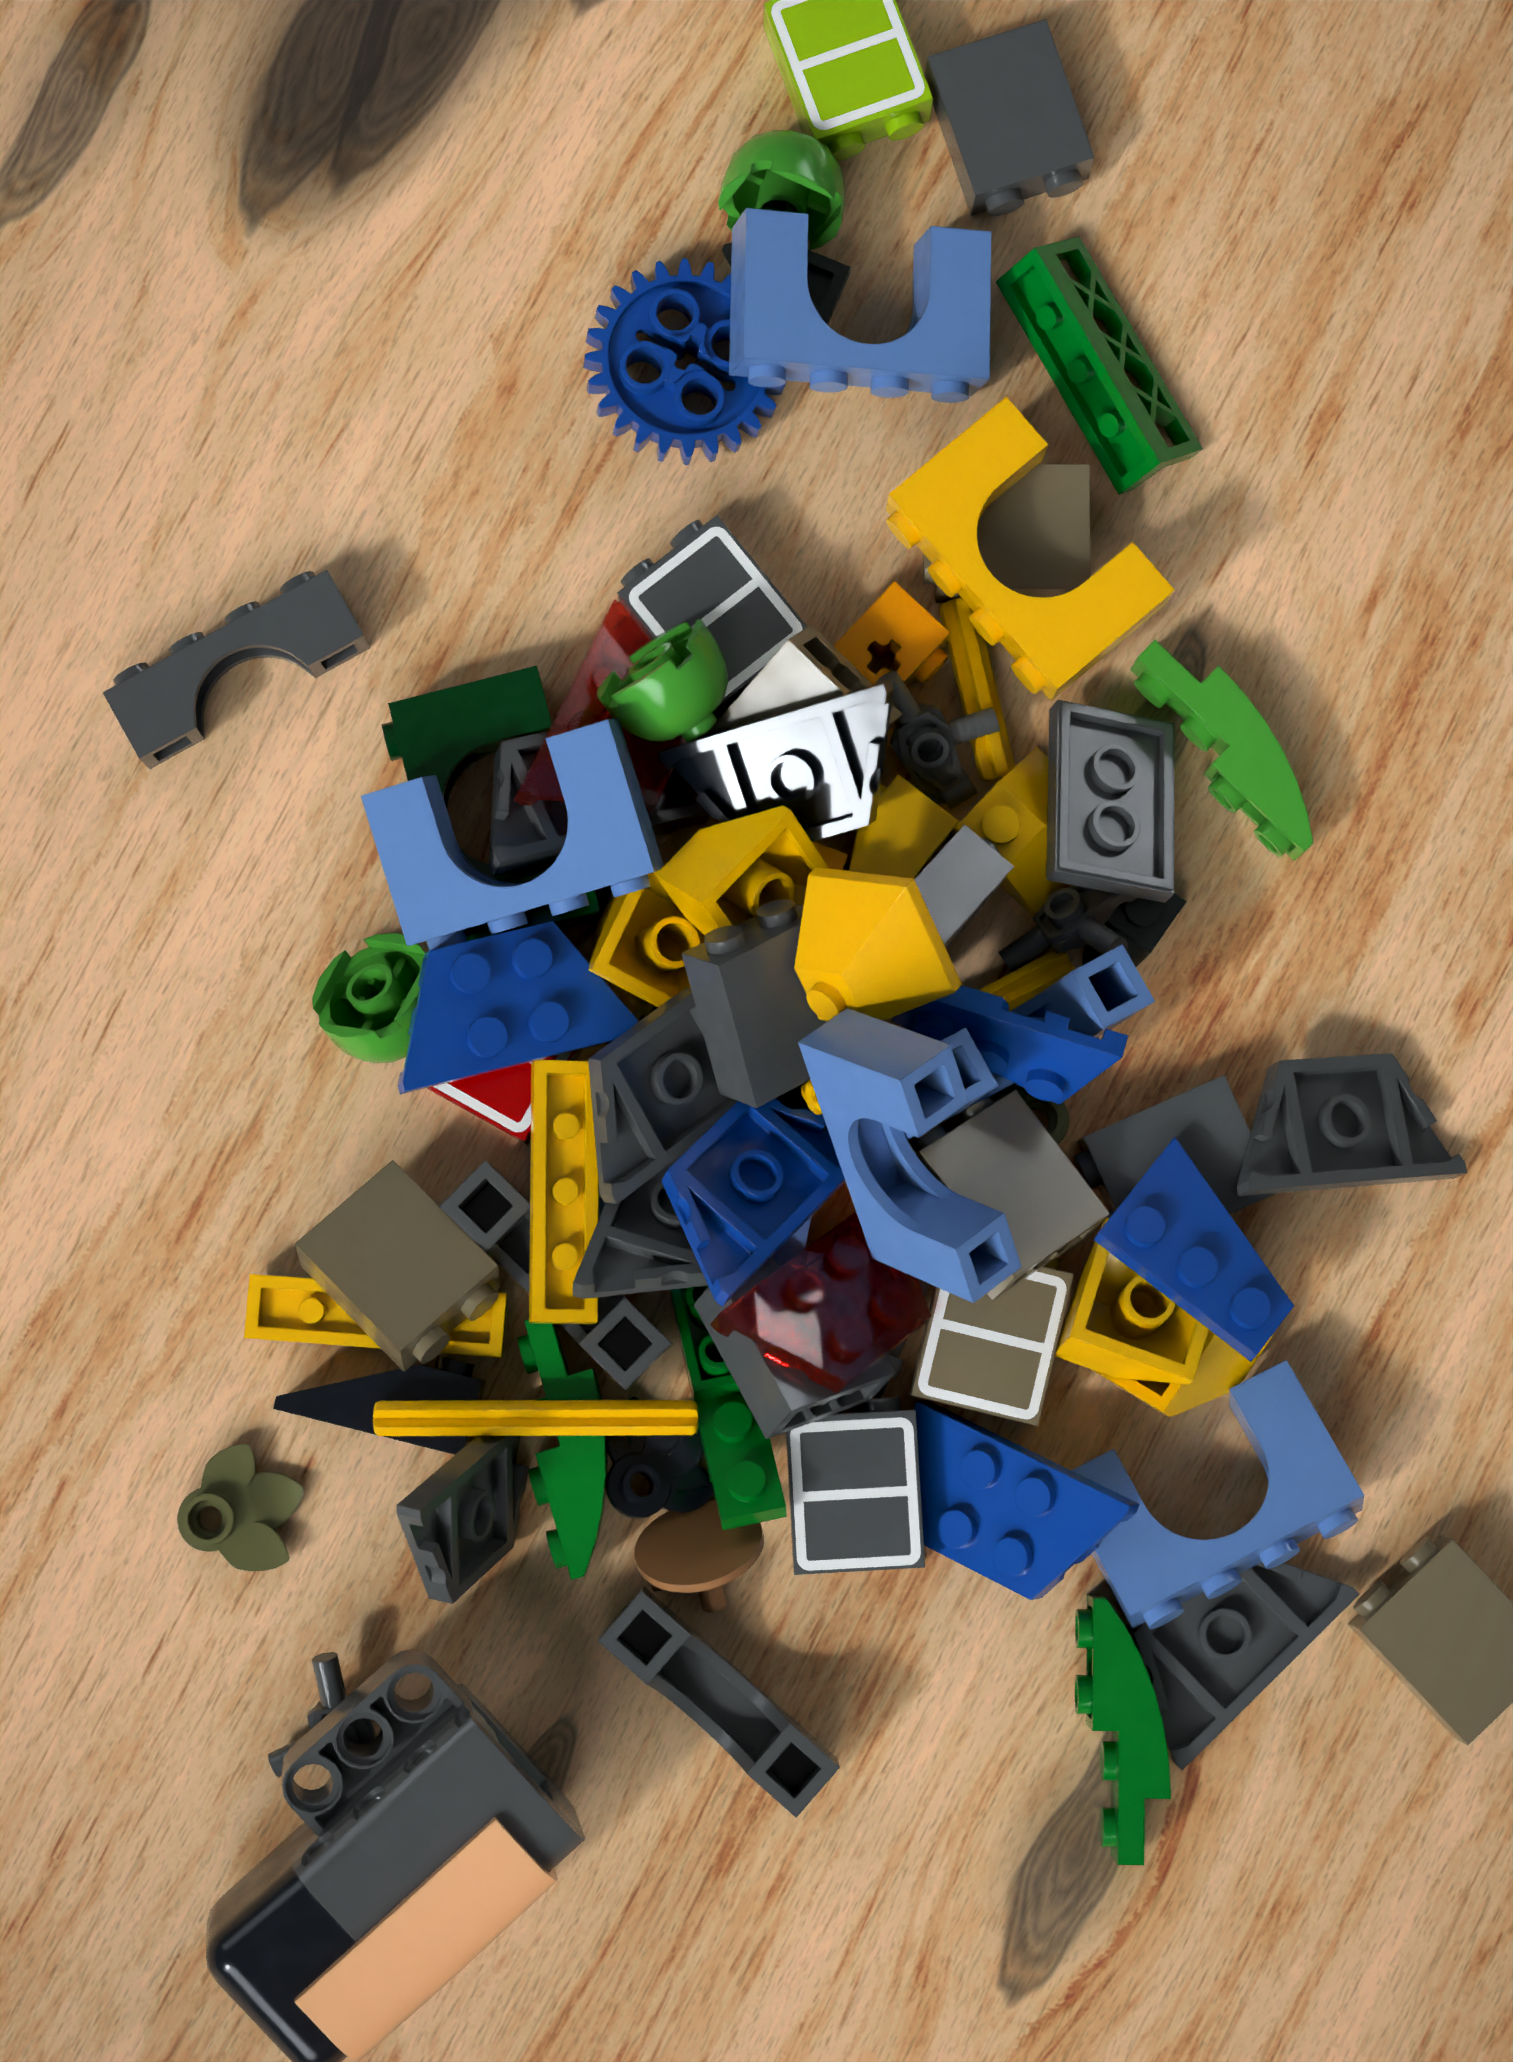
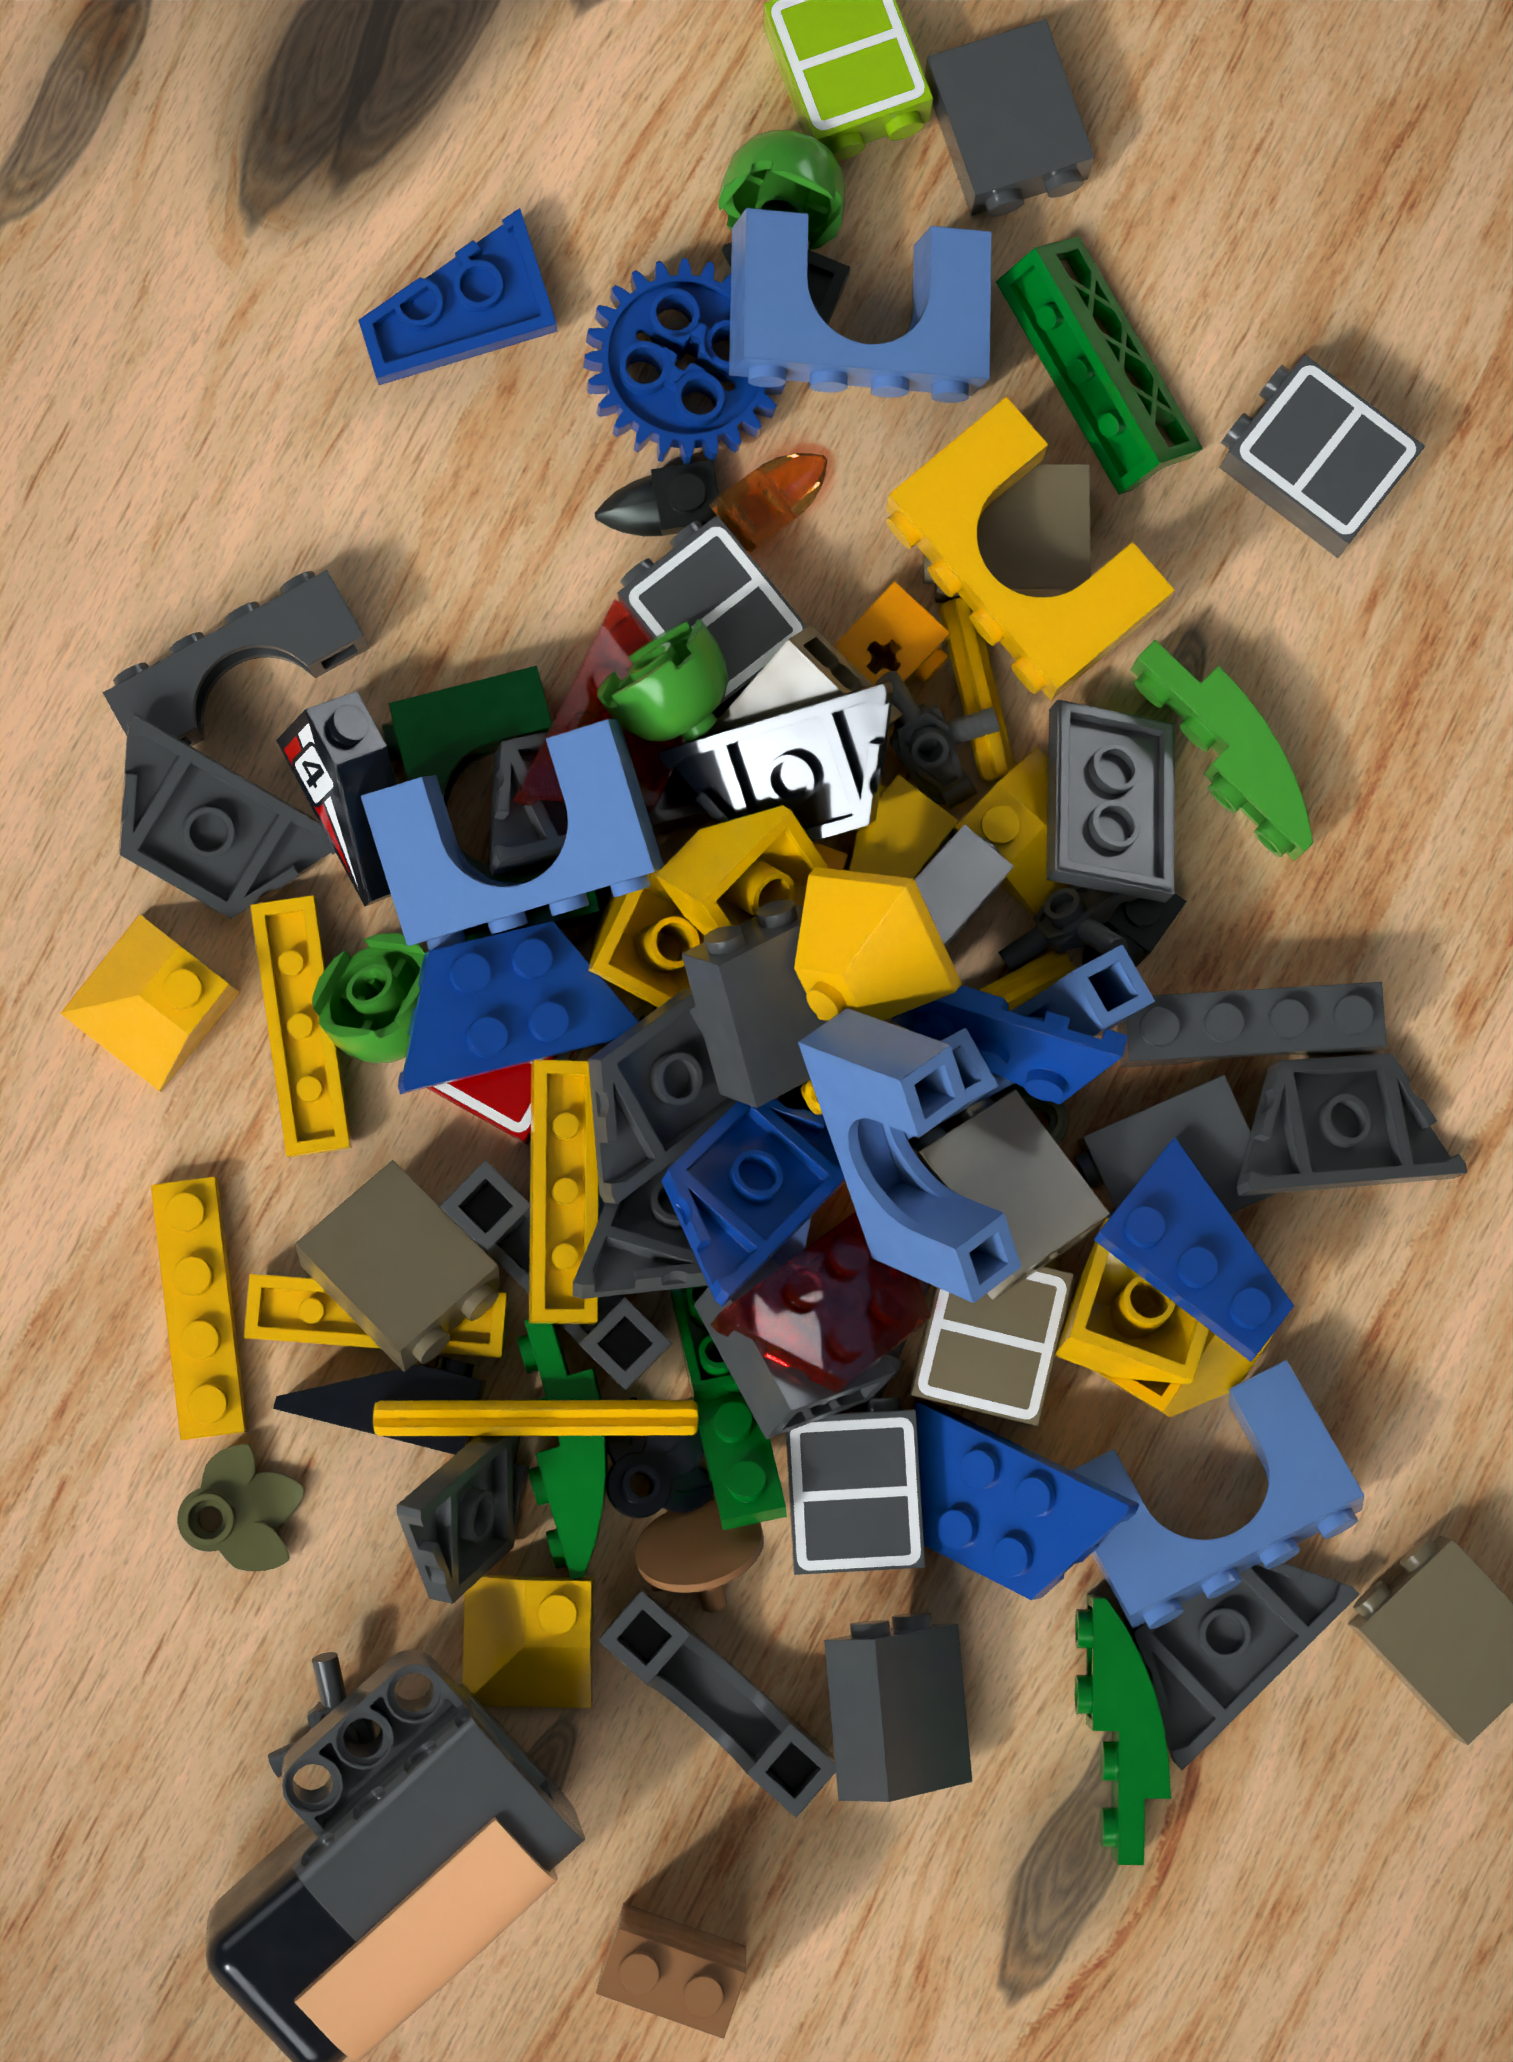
(150, 1002): none -> yellow slope
(199, 1308): none -> yellow plate
(209, 824): none -> dark grey wing
(302, 1053): none -> yellow plate
(336, 761): none -> black slope
(464, 309): none -> blue wing
(529, 1641): none -> yellow slope
(662, 501): none -> pearl dark grey plate
(673, 1970): none -> medium nougat brick
(770, 498): none -> clear orange plate
(897, 1709): none -> dark grey brick
(1256, 1023): none -> dark grey arch
(1318, 454): none -> dark grey brick

